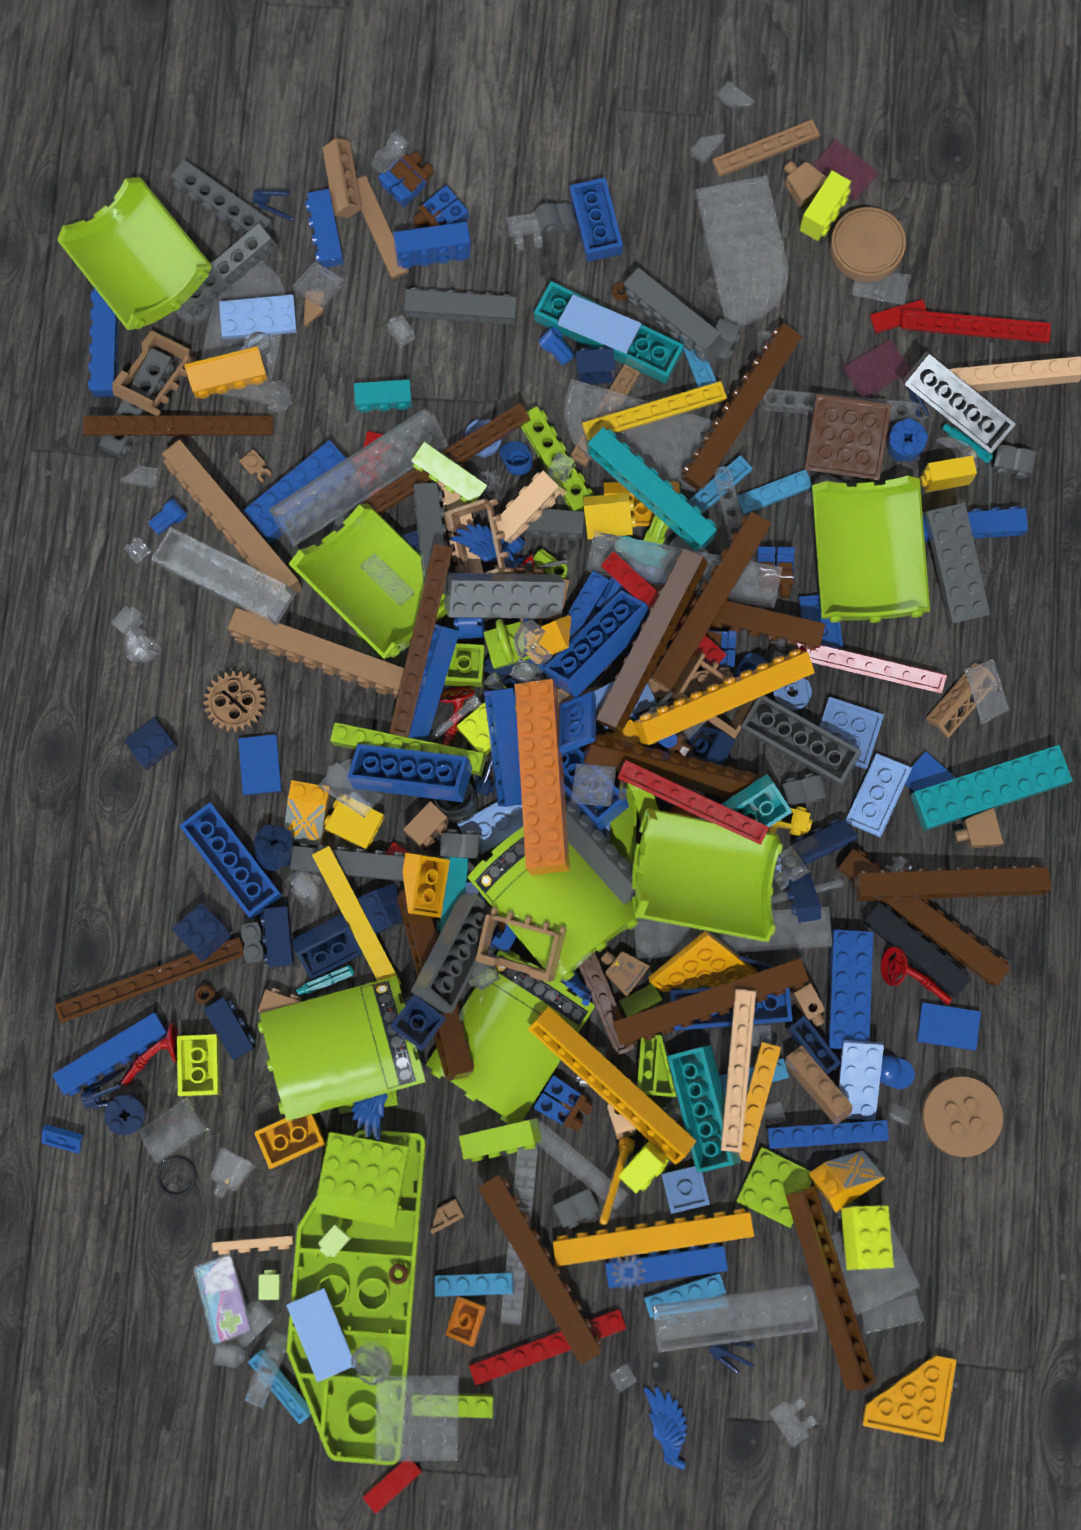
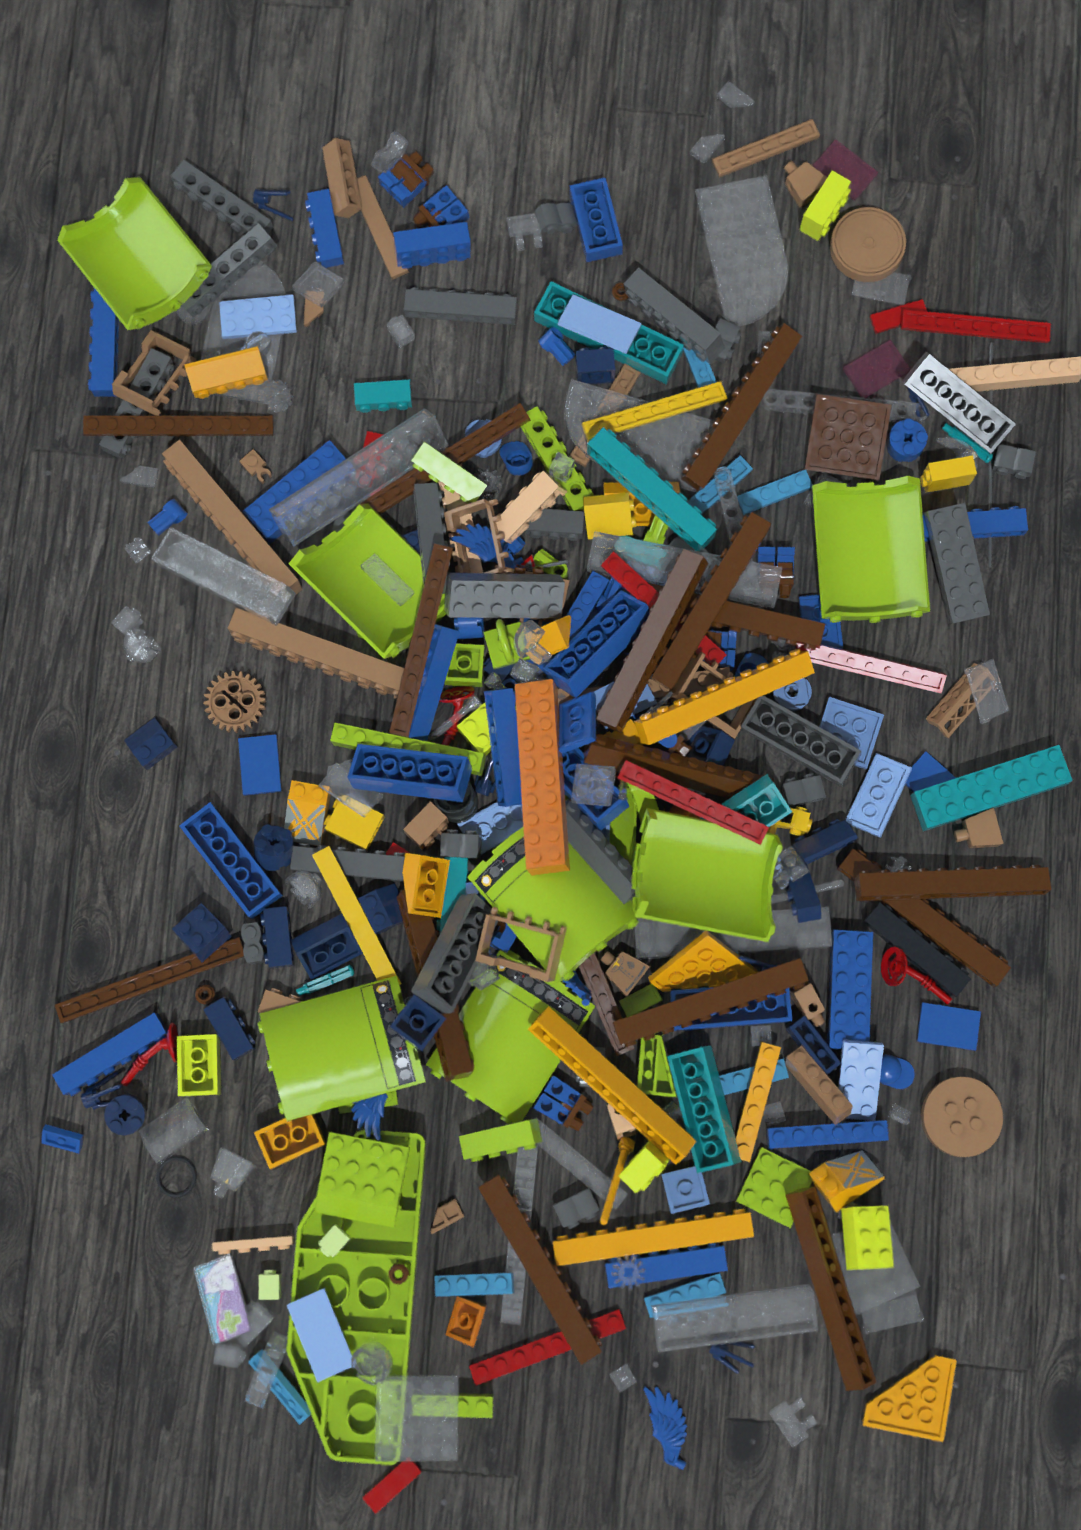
(738, 1070): light nougat tile -> none

